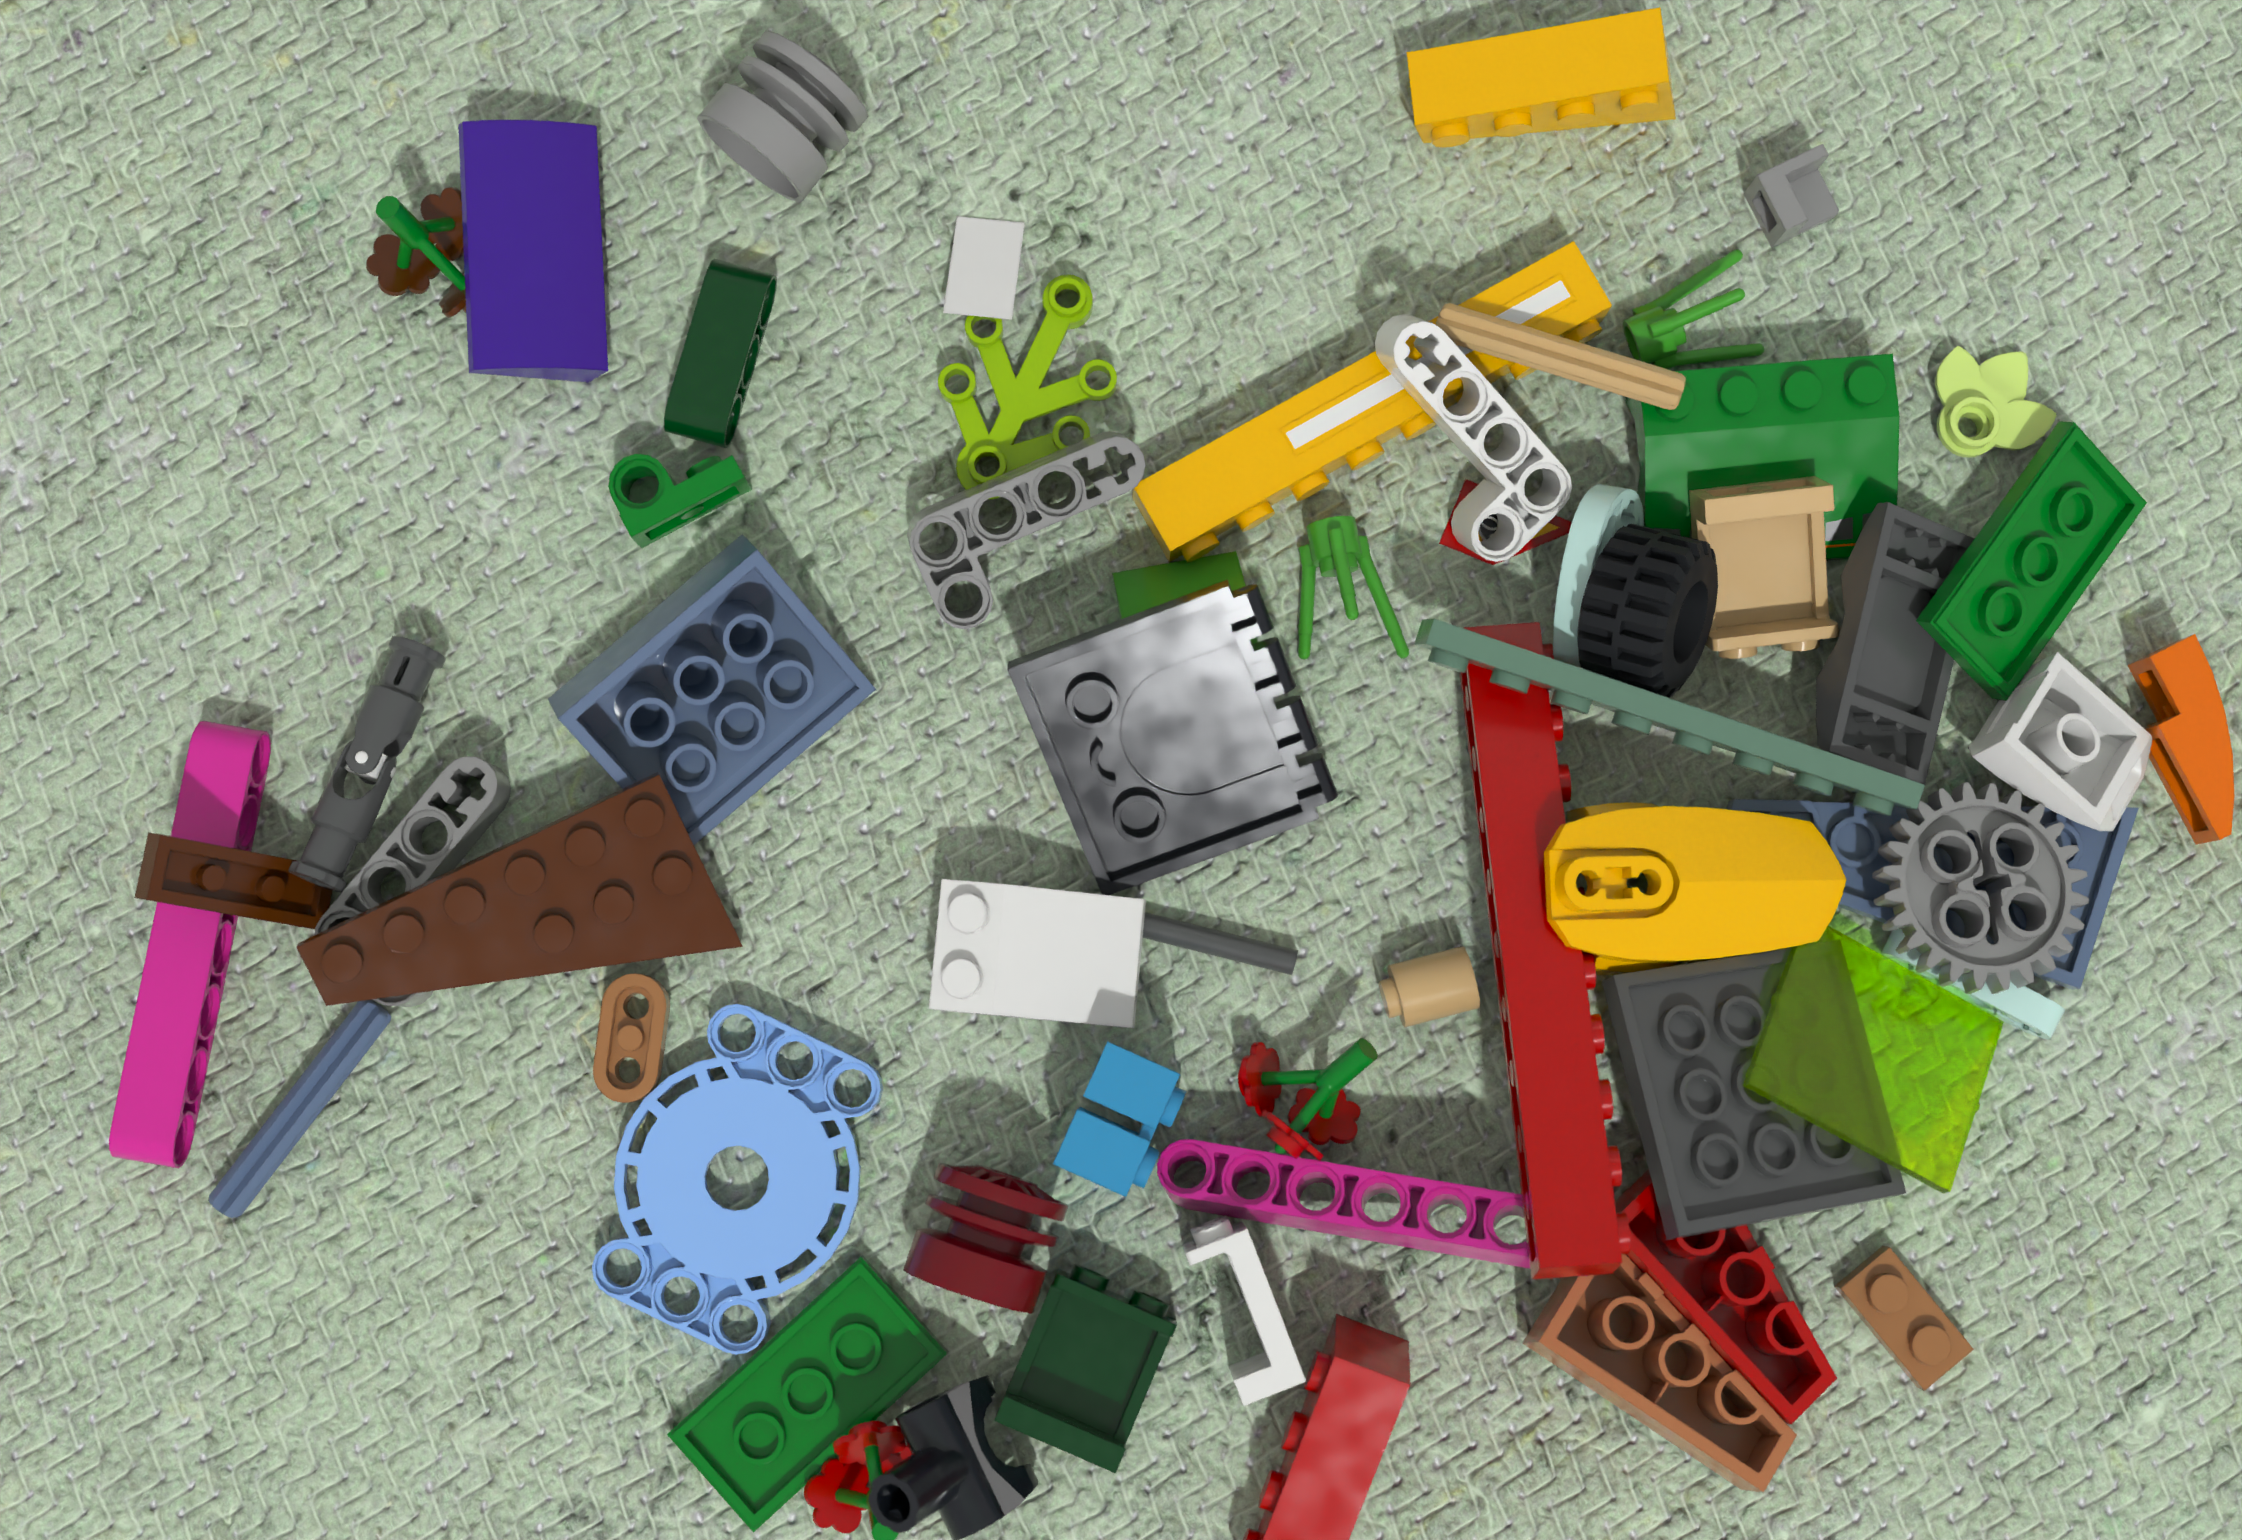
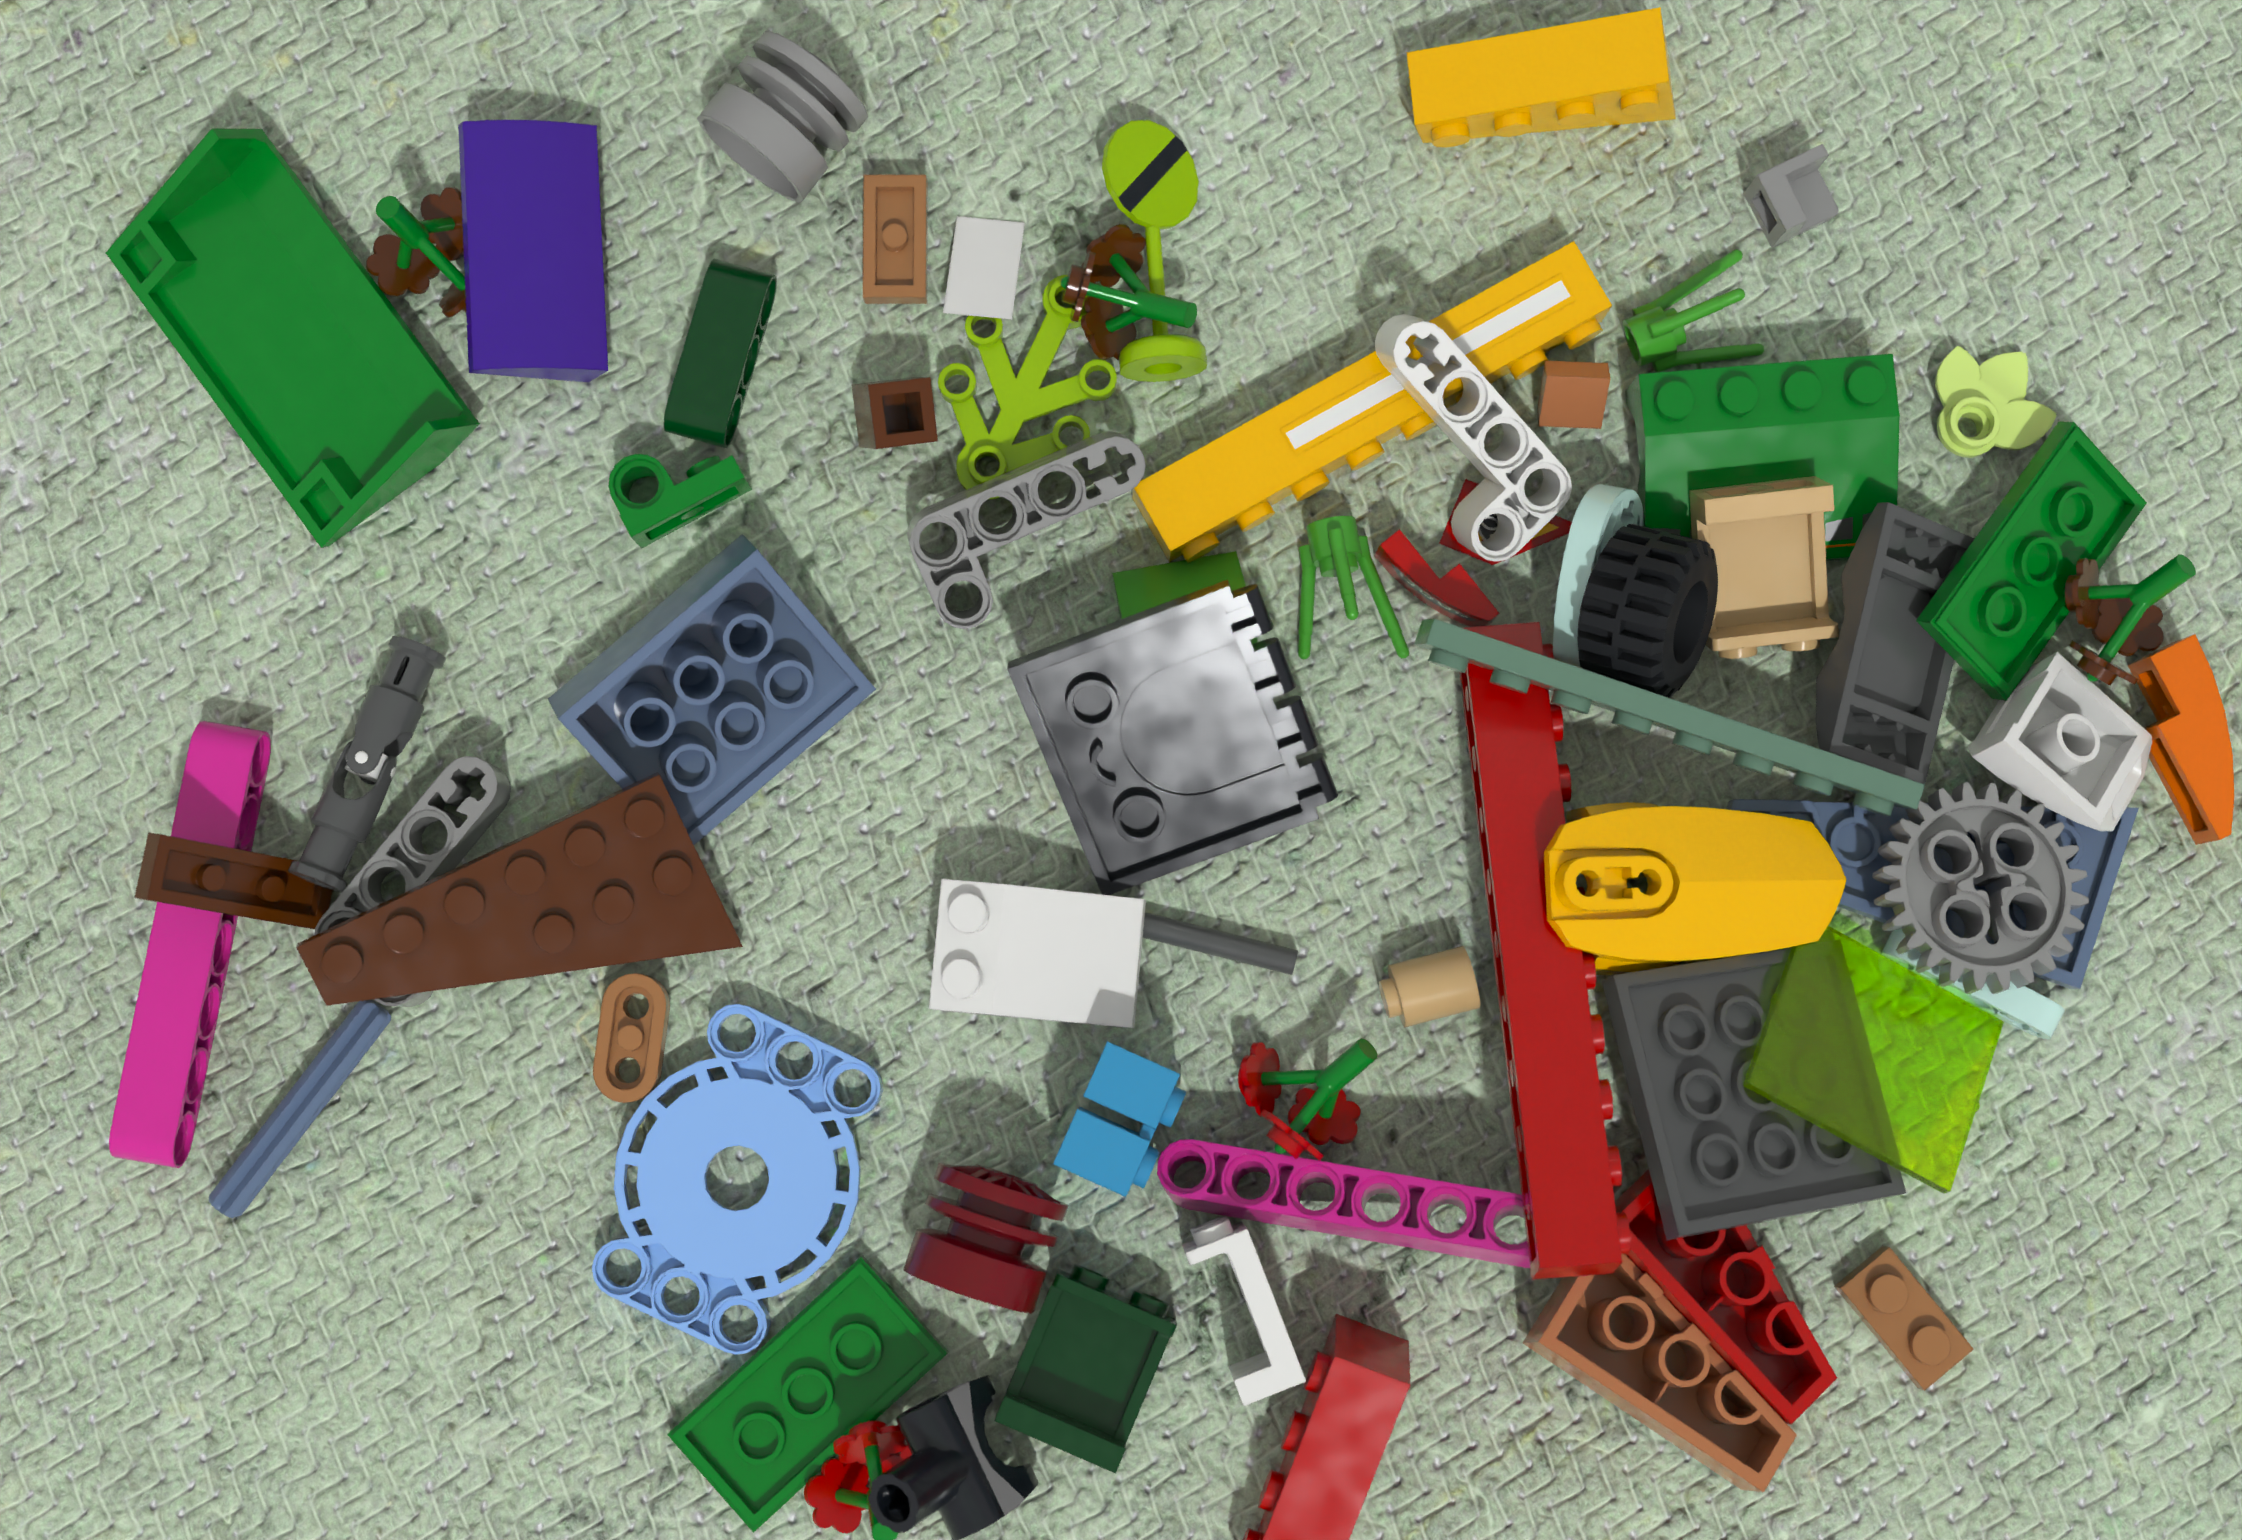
(289, 333): none -> green slope
(894, 412): none -> reddish brown brick
(895, 239): none -> medium nougat plate
(1105, 321): none -> reddish brown plant
(1156, 188): none -> lime piece
(1451, 595): none -> red slope
(1562, 356): tan axle -> none
(1573, 394): none -> nougat tile
(2120, 614): none -> reddish brown plant

